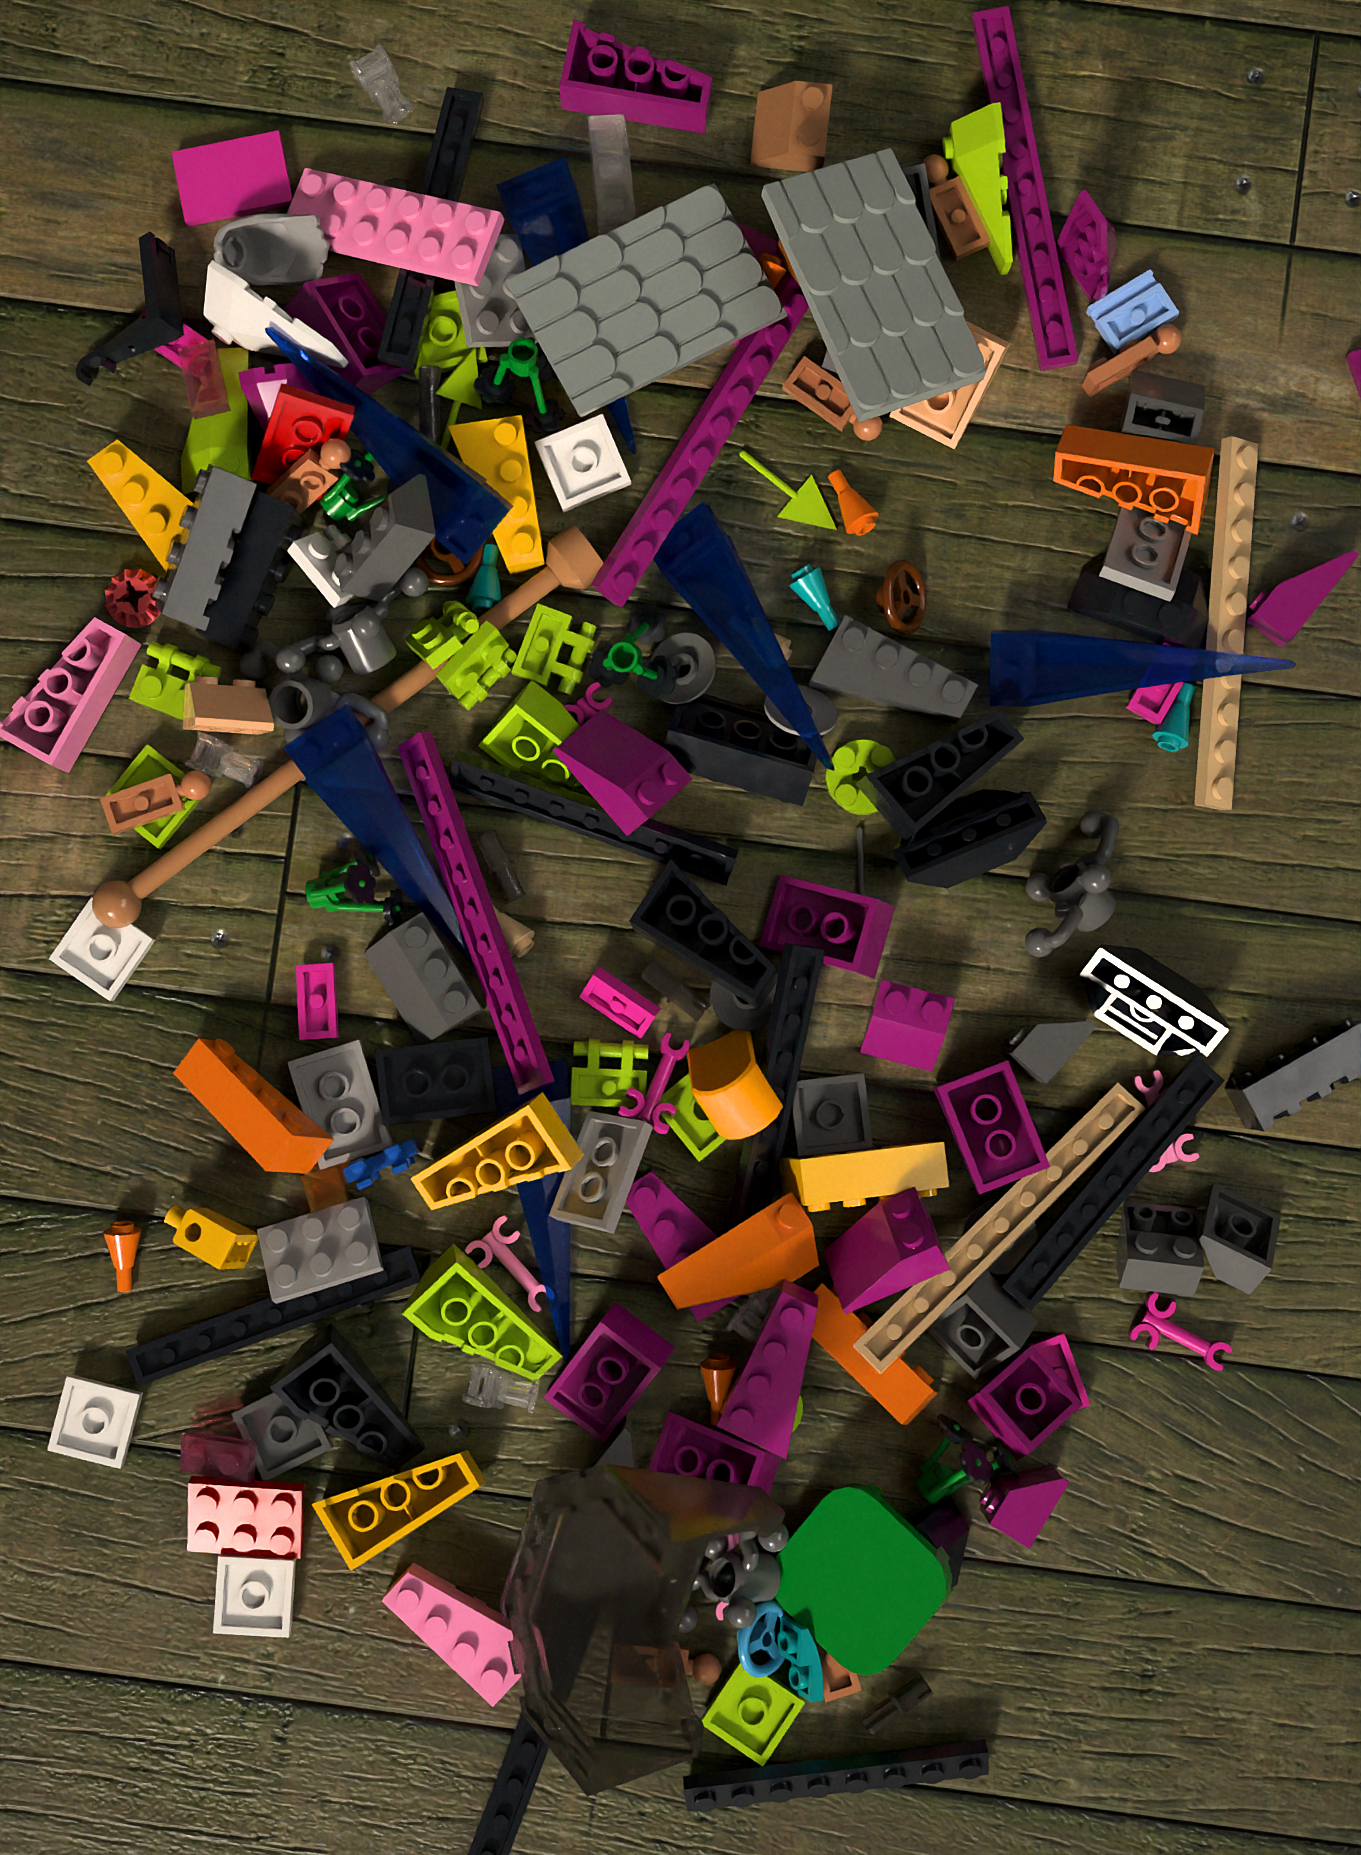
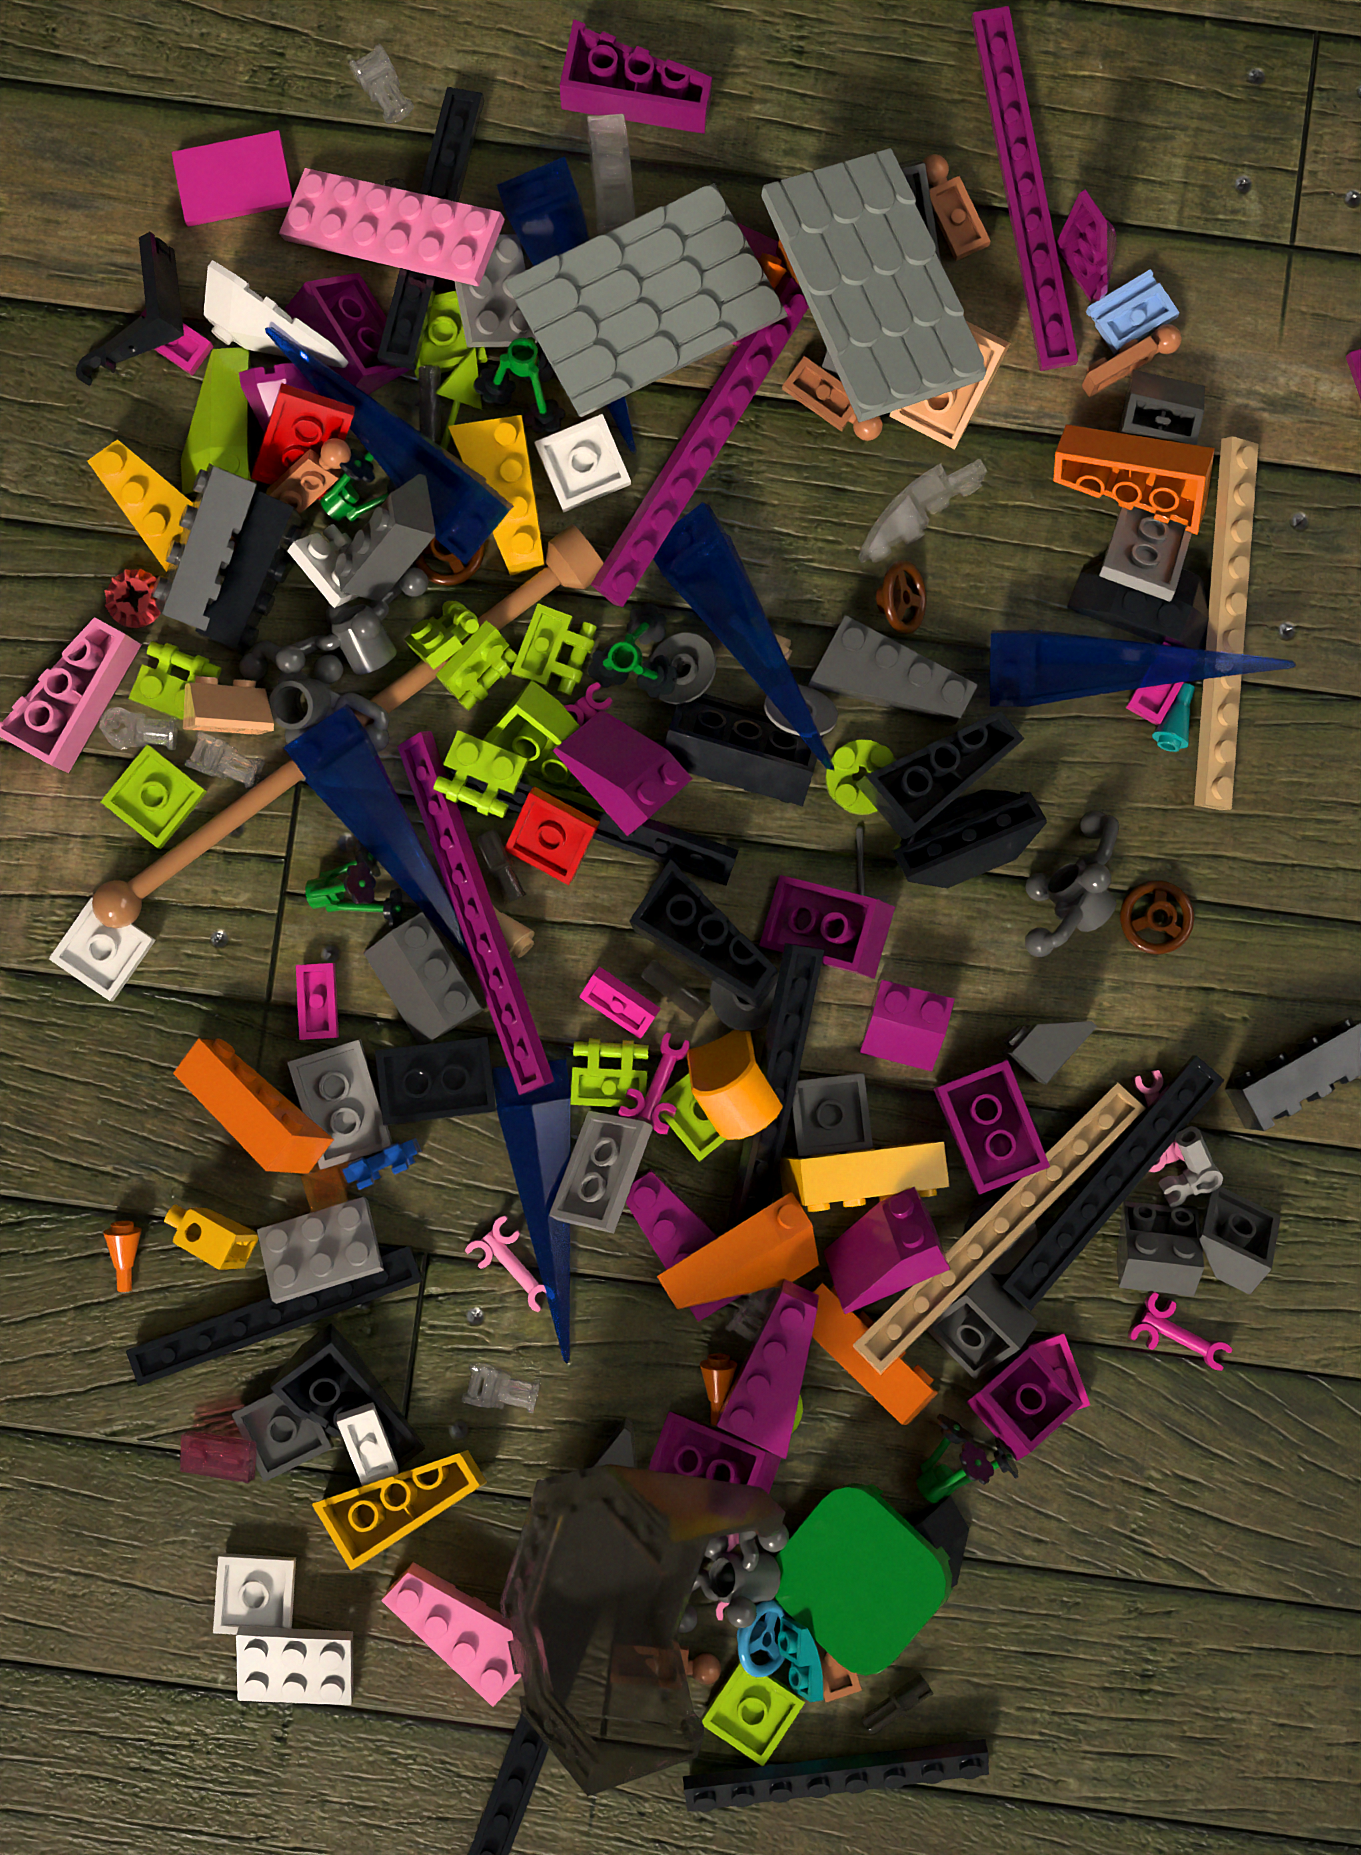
(95, 1421): white plate -> none
(139, 729): none -> clear connector
(153, 800): nougat plate -> none
(204, 379): clear pink plate -> none
(245, 1517): plate -> none
(273, 248): light grey hair -> none
(295, 1665): none -> plate
(367, 1444): none -> white plate
(471, 1311): lime wedge -> none
(485, 587): teal cone -> none
(485, 763): none -> lime plate
(507, 1152): yellow wedge -> none
(551, 835): none -> red plate
(609, 1372): magenta slope -> none
(792, 126): medium nougat slope -> none
(806, 504): lime piece -> none
(812, 590): teal cone -> none
(857, 513): orange cone -> none
(906, 514): none -> clear slope
(975, 155): lime wedge -> none
(1023, 1504): magenta slope -> none
(1151, 1003): black wedge -> none
(1160, 890): none -> reddish brown piece
(1201, 1174): none -> light grey bar
(1291, 603): magenta slope -> none

